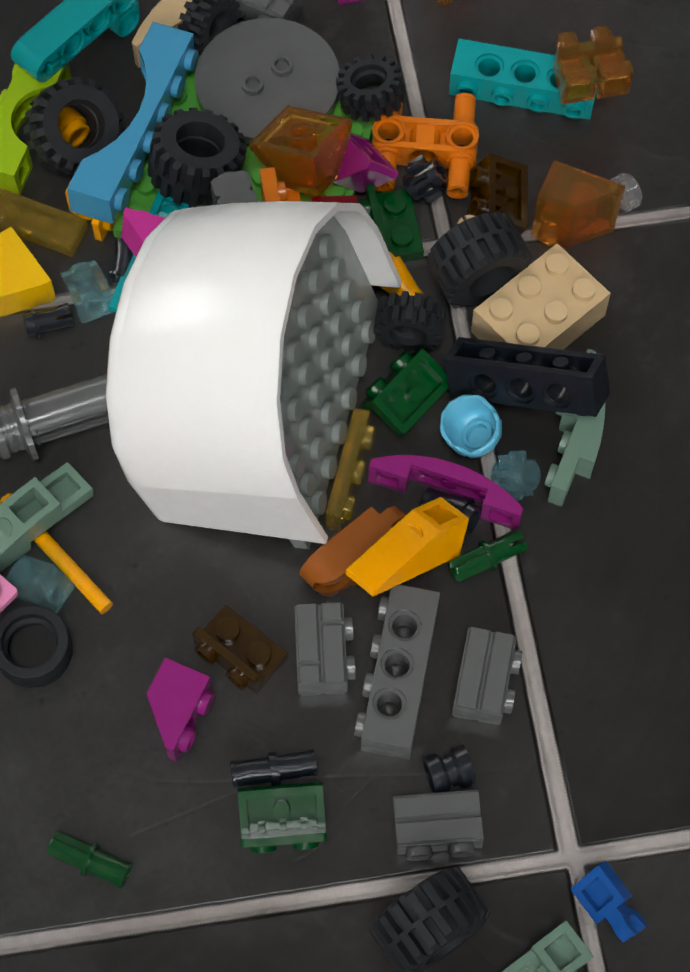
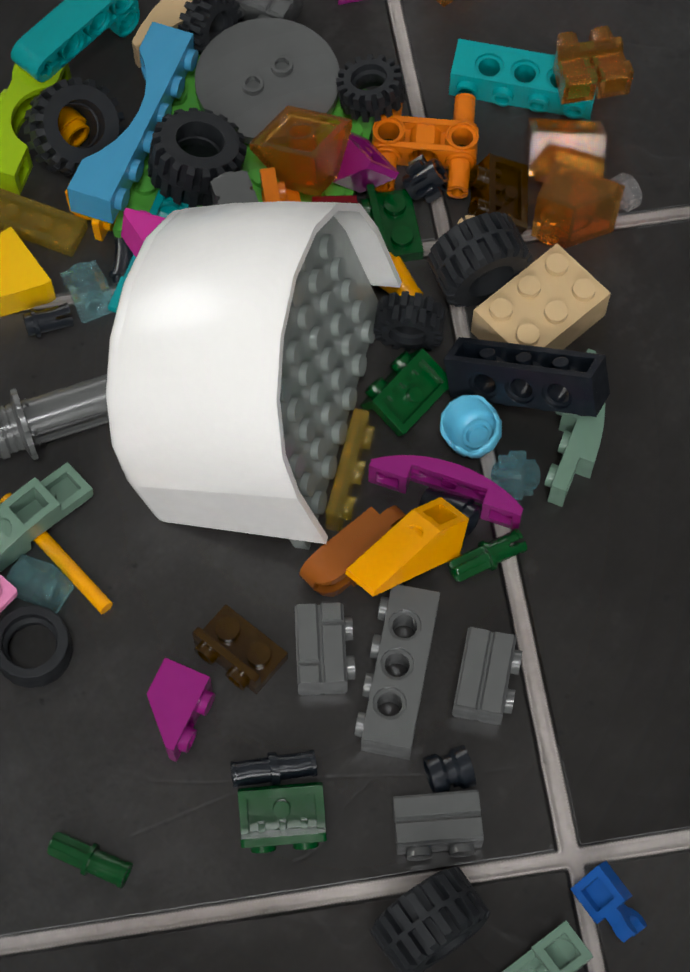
(566, 141): none -> clear orange slope

